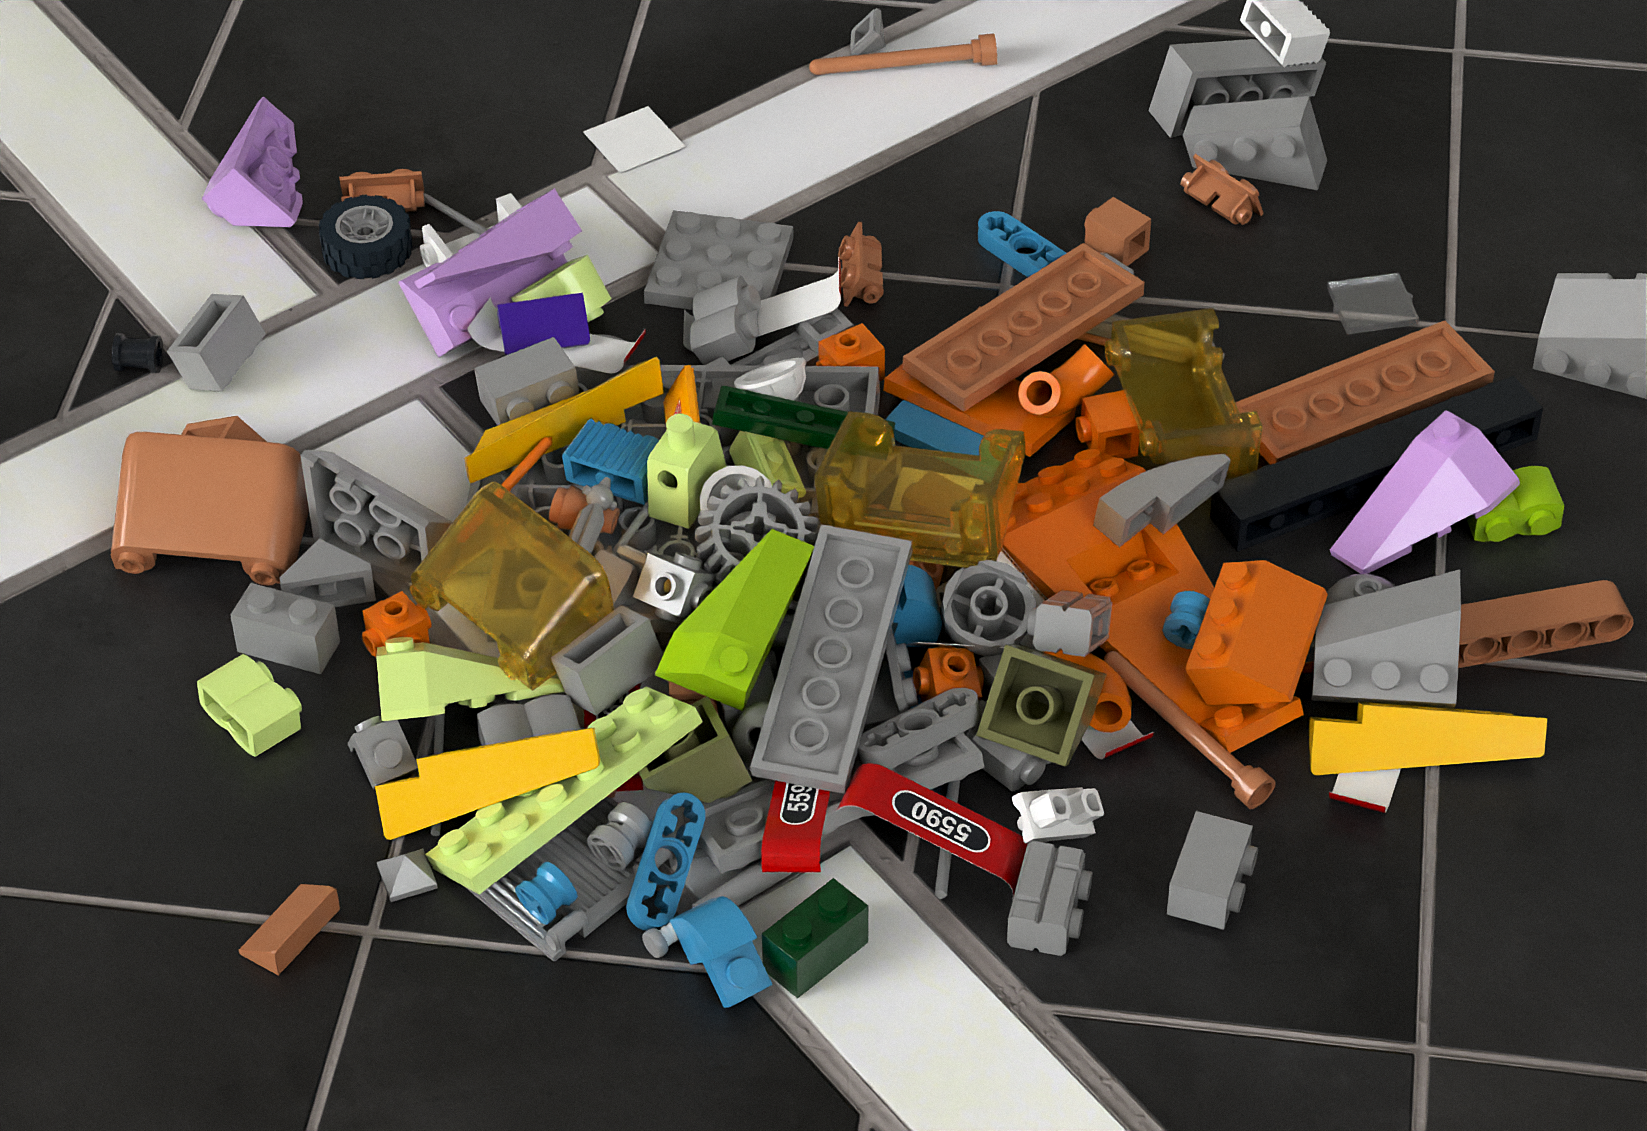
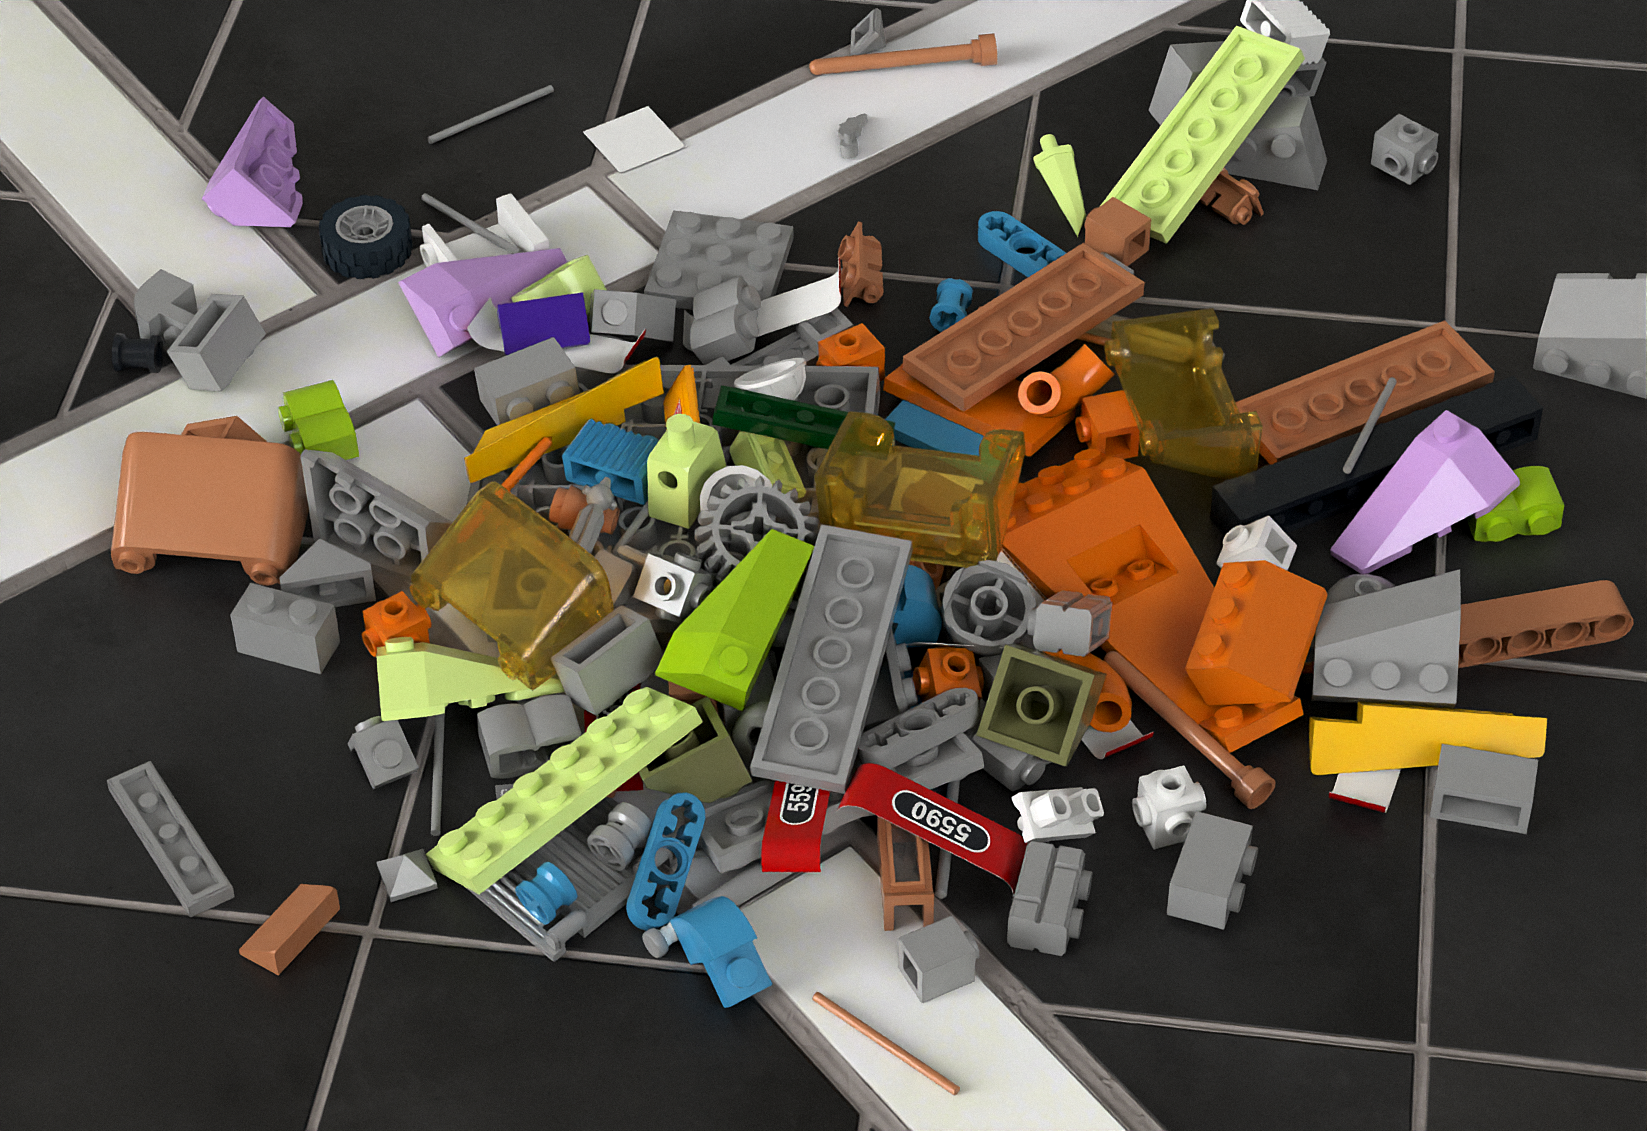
(164, 306): none -> light grey brick
(170, 839): none -> light grey tile
(250, 704): yellowish green brick -> none
(318, 420): none -> lime brick
(400, 185): nougat hinge -> none
(482, 776): yellow wedge -> none
(490, 114): none -> light grey axle
(518, 239): lavender wedge -> none
(630, 313): none -> light grey slope
(815, 937): dark green brick -> none
(848, 133): none -> light grey piece
(886, 1043): none -> nougat axle
(903, 872): none -> nougat window
(938, 958): none -> light grey brick
(949, 303): none -> dark azure bush
(1060, 173): none -> yellowish green bar
(1159, 496): light grey slope -> none
(1167, 805): none -> white brick
(1185, 618): dark azure wheel -> none
(1206, 129): none -> yellowish green plate
(1258, 542): none -> white brick
(1353, 457): none -> light grey axle
(1373, 303): clear piece -> none
(1405, 149): none -> light grey brick
(1484, 788): none -> light grey brick

